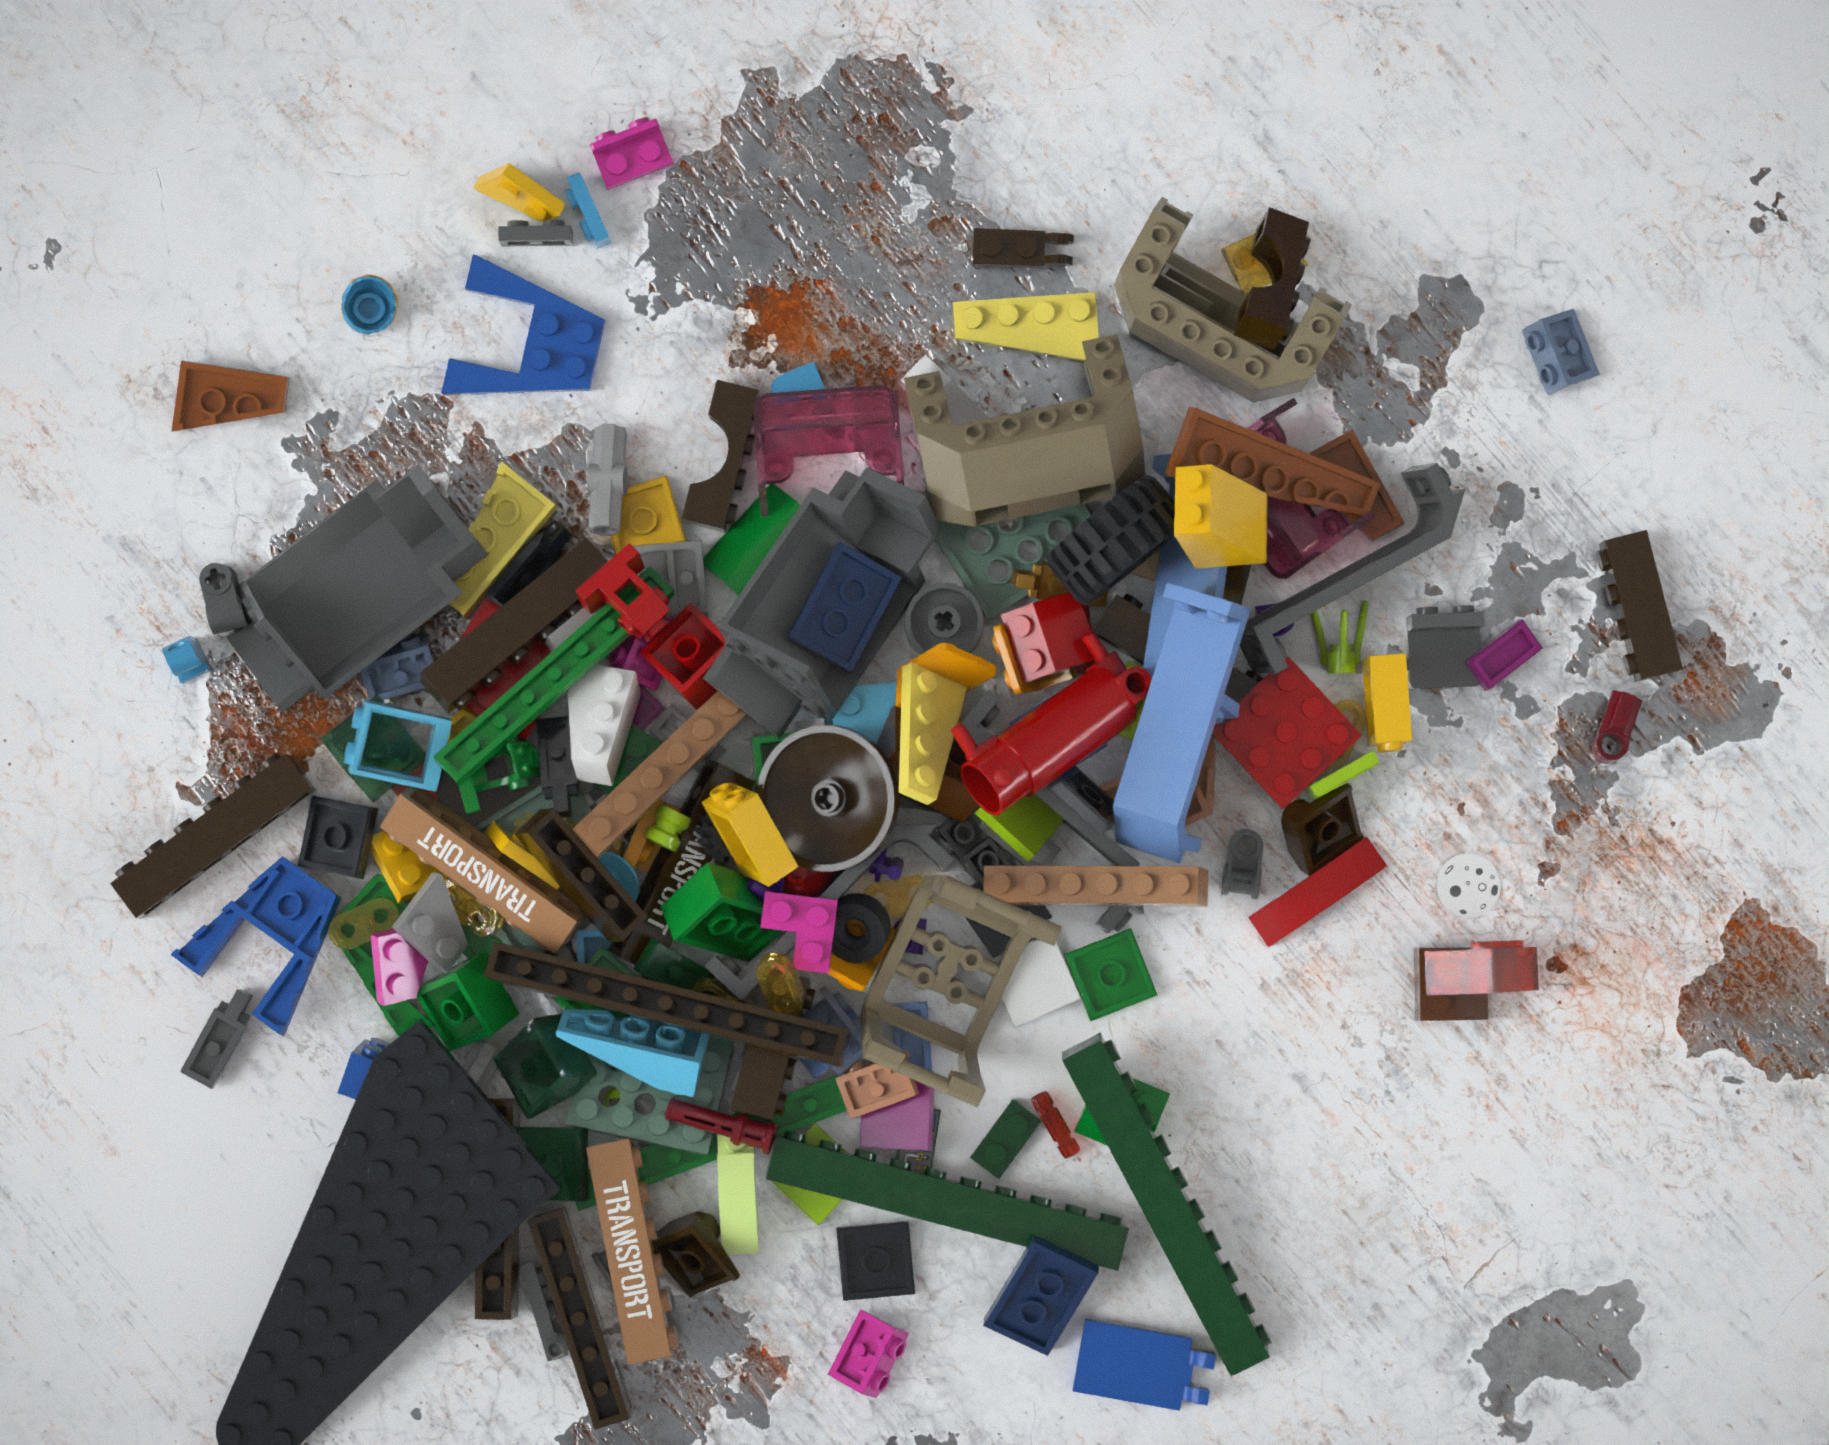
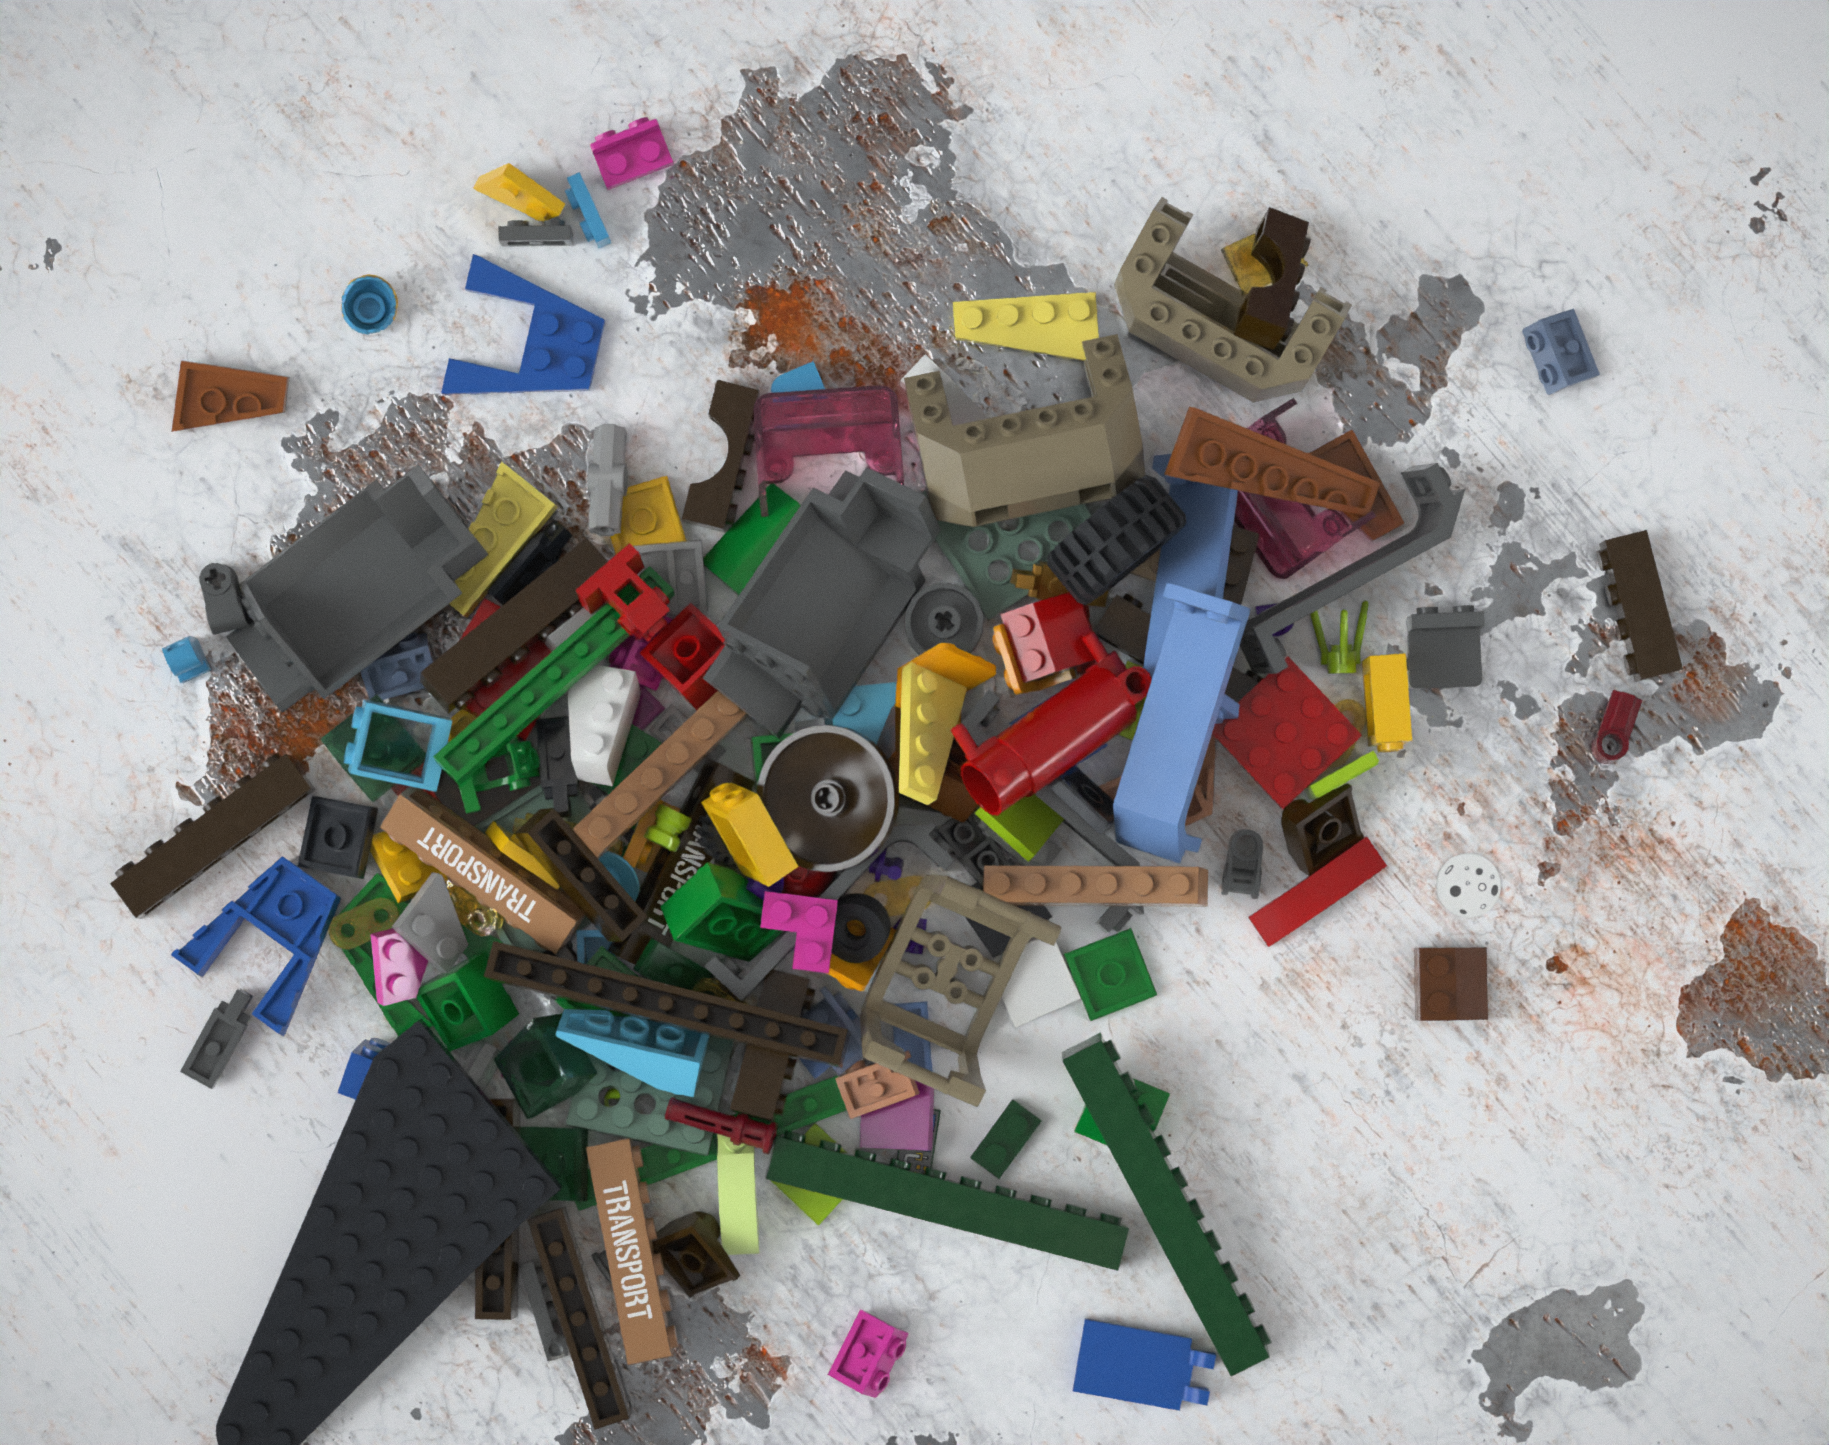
(780, 984): clear yellow plate -> none
(844, 607): dark blue plate -> none
(875, 1260): black tile -> none
(1018, 248): dark brown hinge -> none
(1041, 1295): dark blue plate -> none
(1055, 1124): clear red axle -> none
(1219, 518): yellow slope -> none
(1482, 969): clear red wedge -> none
(1503, 655): magenta tile -> none

